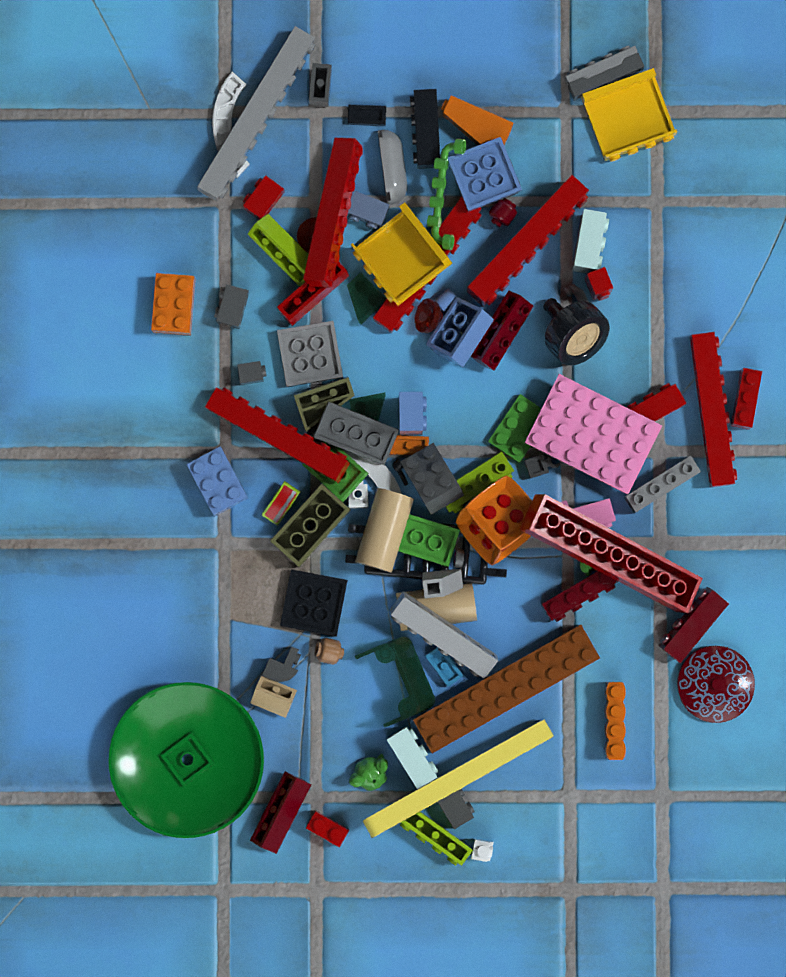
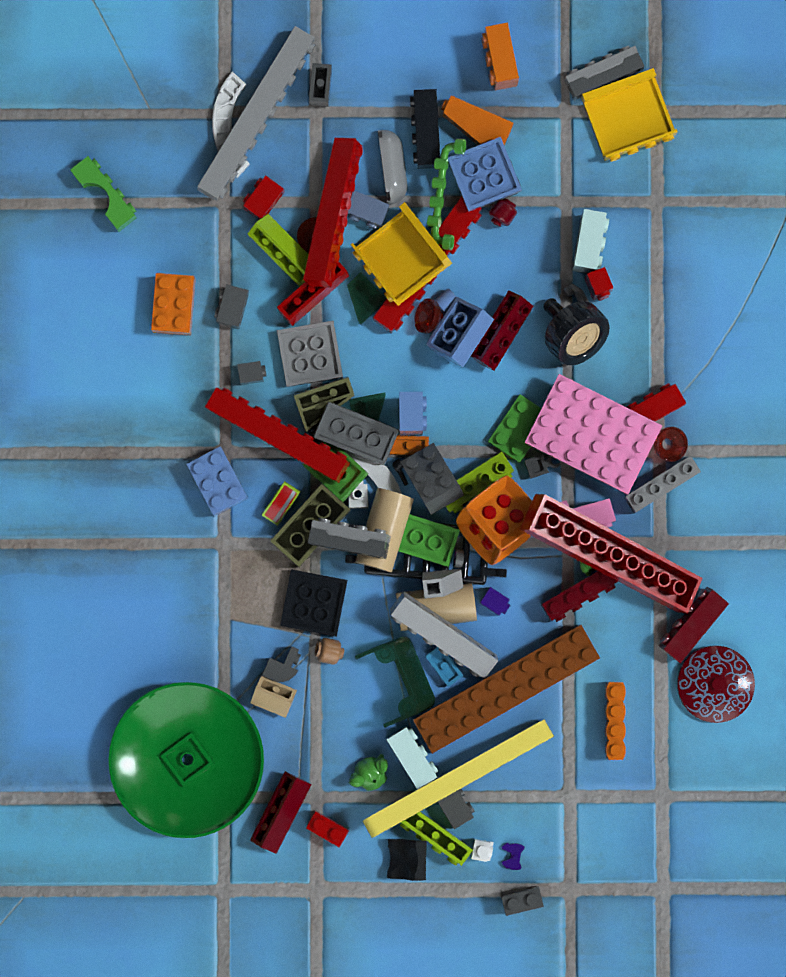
(88, 175): none -> bright green arch
(349, 539): none -> piece
(367, 115): black tile -> none
(407, 859): none -> black brick
(495, 602): none -> dark purple brick
(500, 56): none -> orange brick
(515, 850): none -> dark purple piece
(522, 900): none -> dark grey brick
(527, 241): red brick -> none
(678, 444): none -> clear red piece
(712, 409): red brick -> none
(746, 398): red brick -> none

